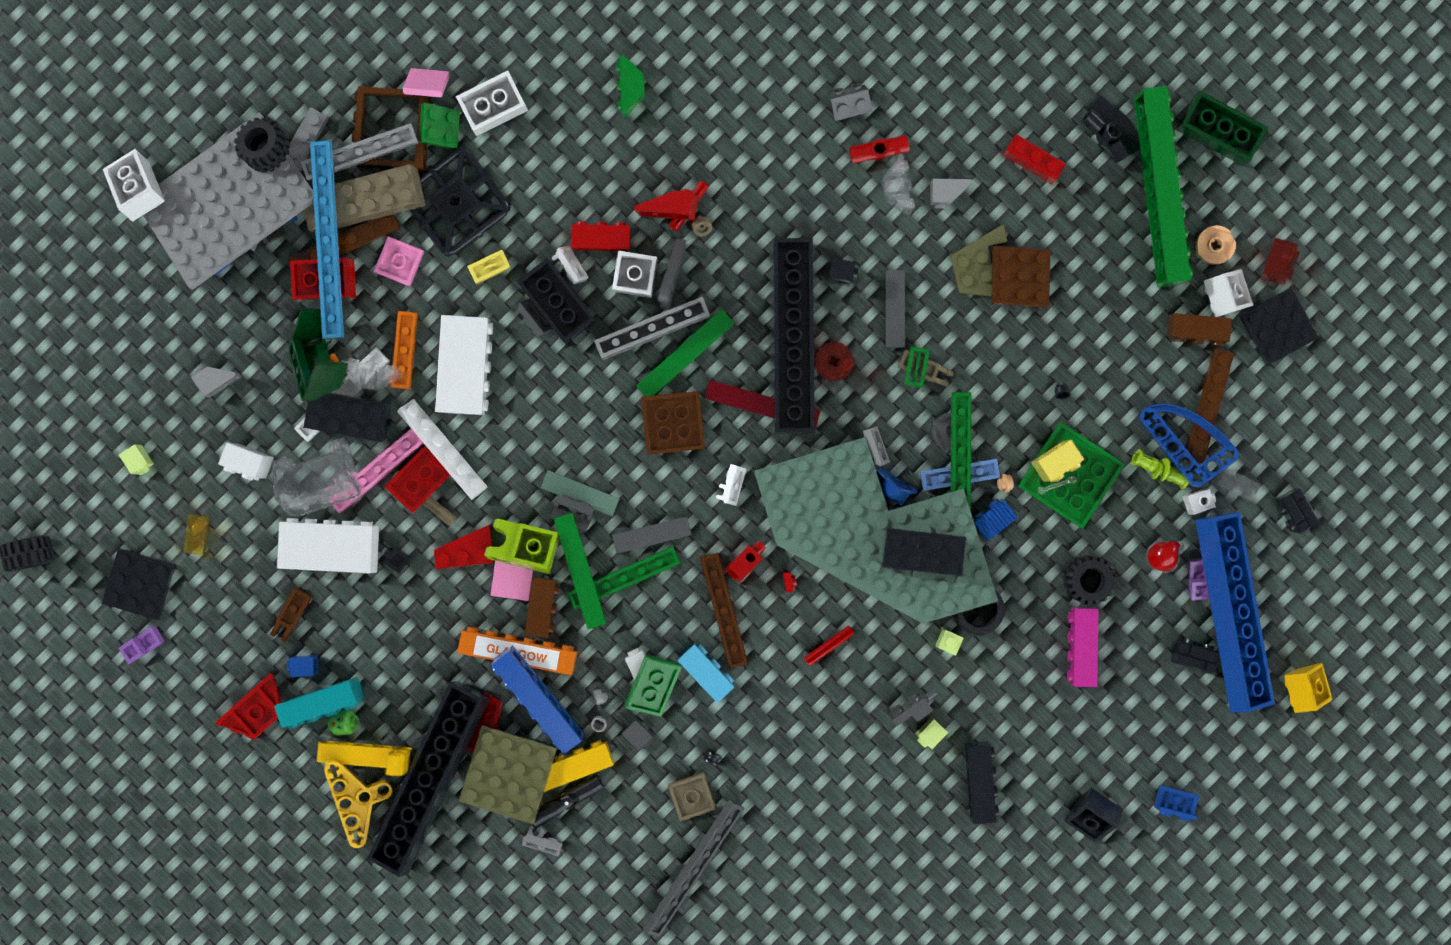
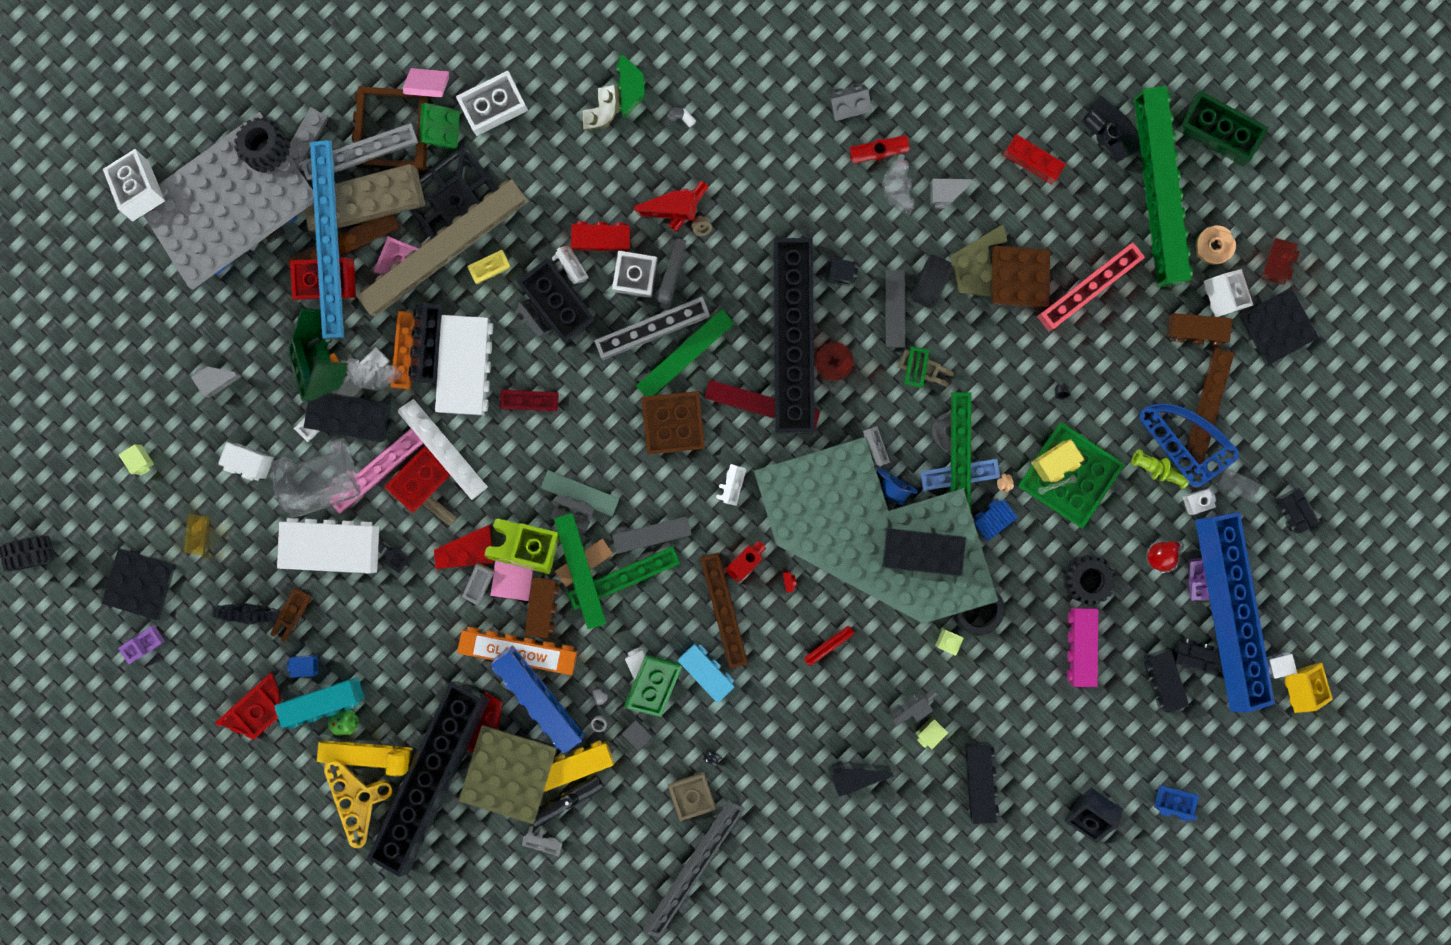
(245, 613): none -> black gear
(425, 343): none -> black brick
(442, 248): none -> dark tan brick
(478, 583): none -> light grey tile
(529, 400): none -> dark red tile
(595, 555): none -> medium nougat tile
(608, 106): none -> plate
(680, 113): none -> arm
(855, 776): none -> black slope
(931, 281): none -> black tyre
(1090, 287): none -> coral brick
(1166, 681): none -> black brick
(1281, 665): none -> white brick

